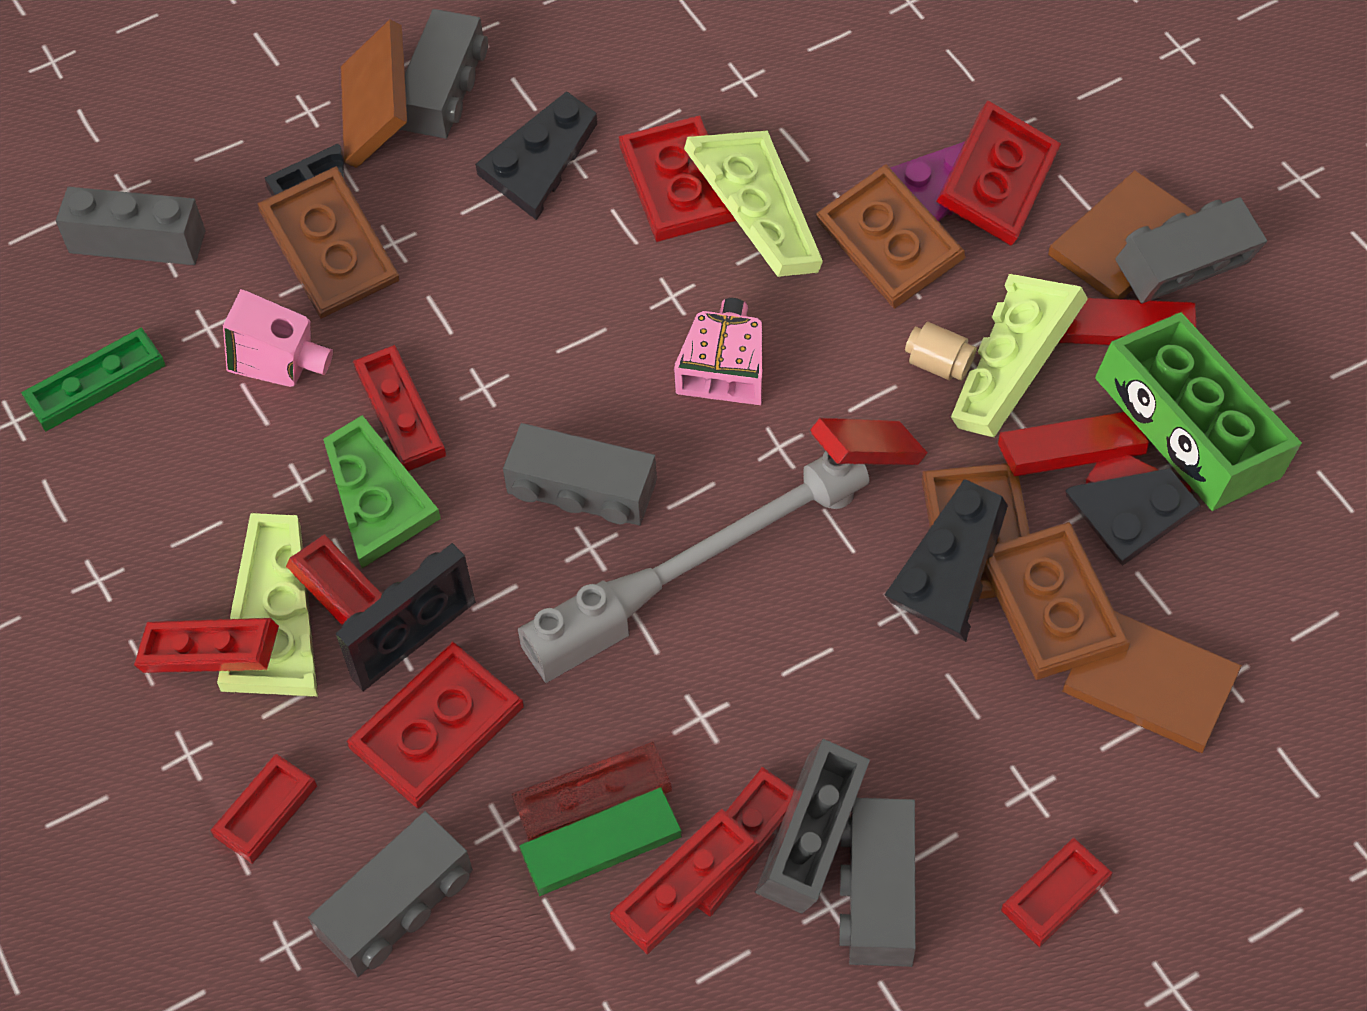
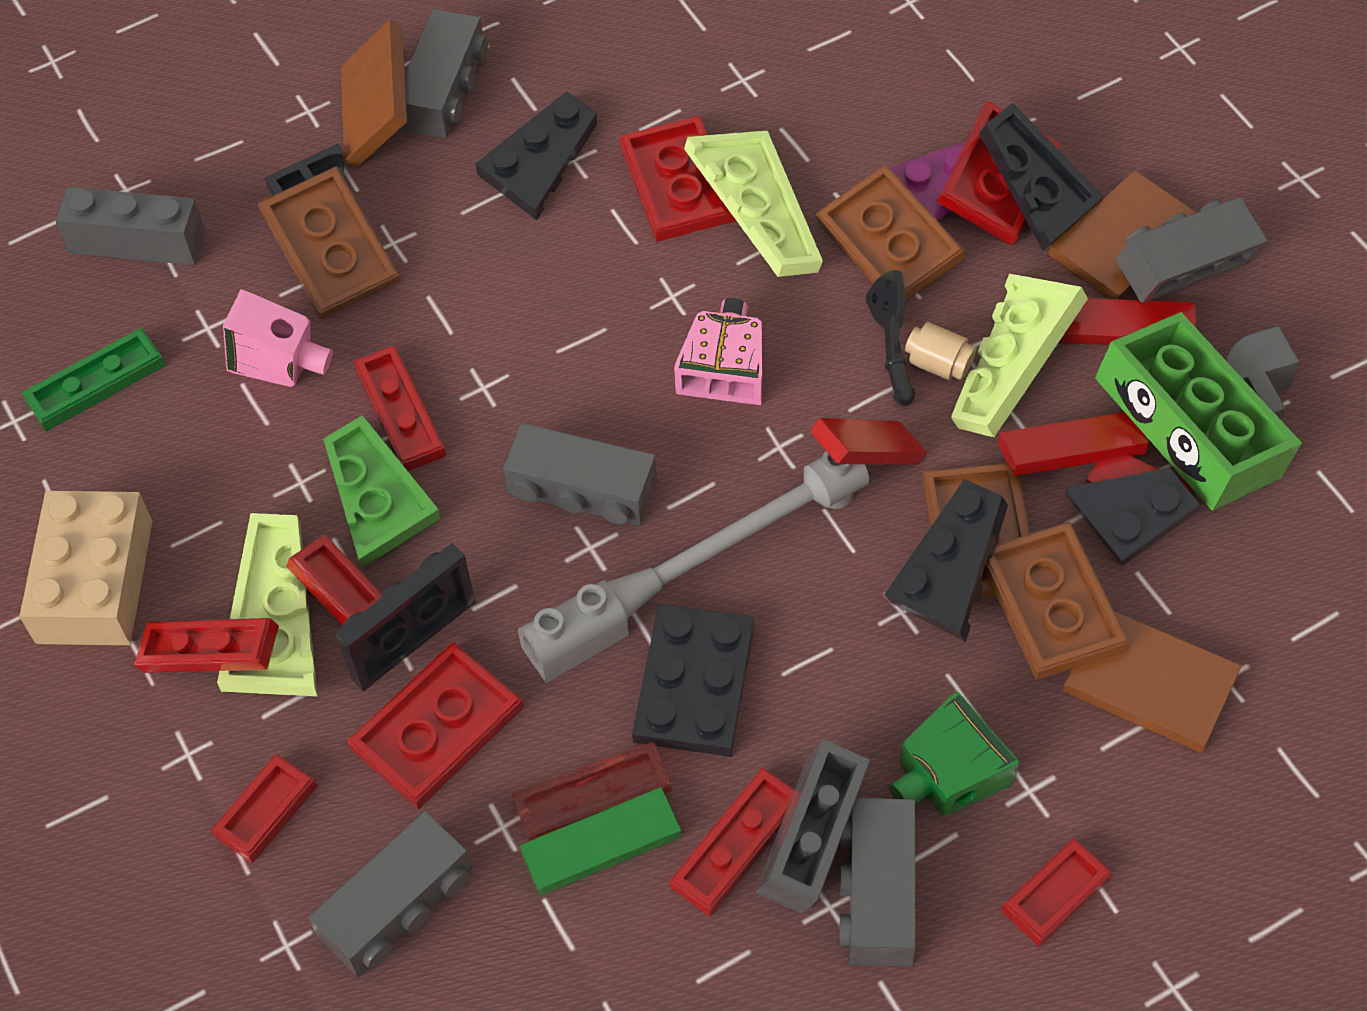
(86, 568): none -> tan brick
(684, 881): red tile -> none
(693, 680): none -> black plate
(887, 305): none -> black piece
(953, 760): none -> green torso
(1038, 175): none -> black wing
(1265, 365): none -> dark grey brick

